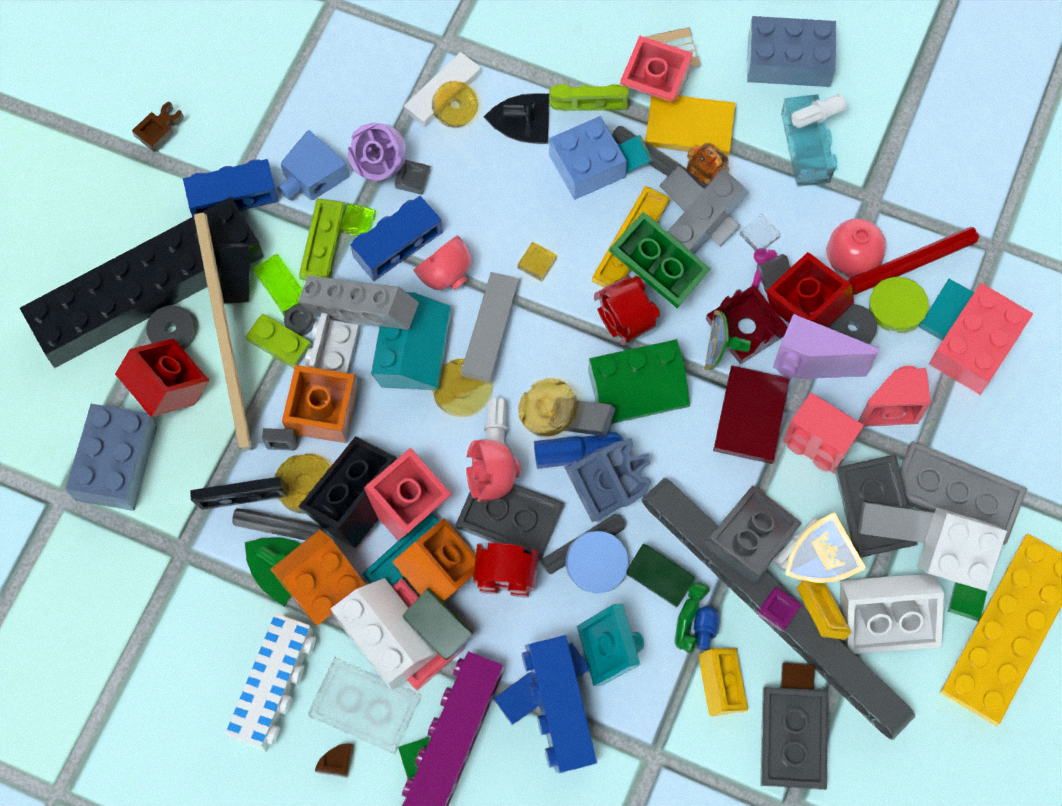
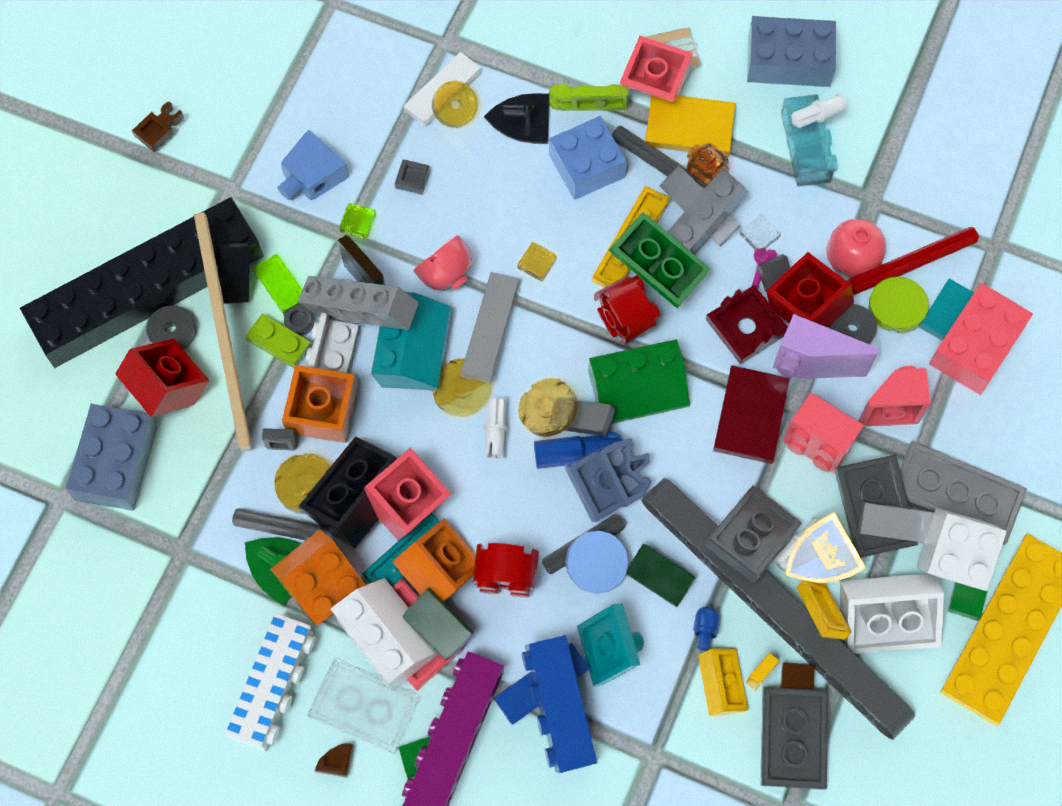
(240, 493): black tile -> none
(247, 184): blue brick -> none
(322, 239): lime tile -> none
(358, 263): none -> dark brown tile
(377, 151): lavender cylinder -> none
(396, 237): blue brick -> none
(492, 470): coral cylinder -> none
(515, 519): dark grey tile -> none
(635, 153): teal tile -> none
(683, 639): green arm -> none
(720, 341): shield -> none
(762, 671): none -> yellow tile
(779, 609): magenta tile -> none

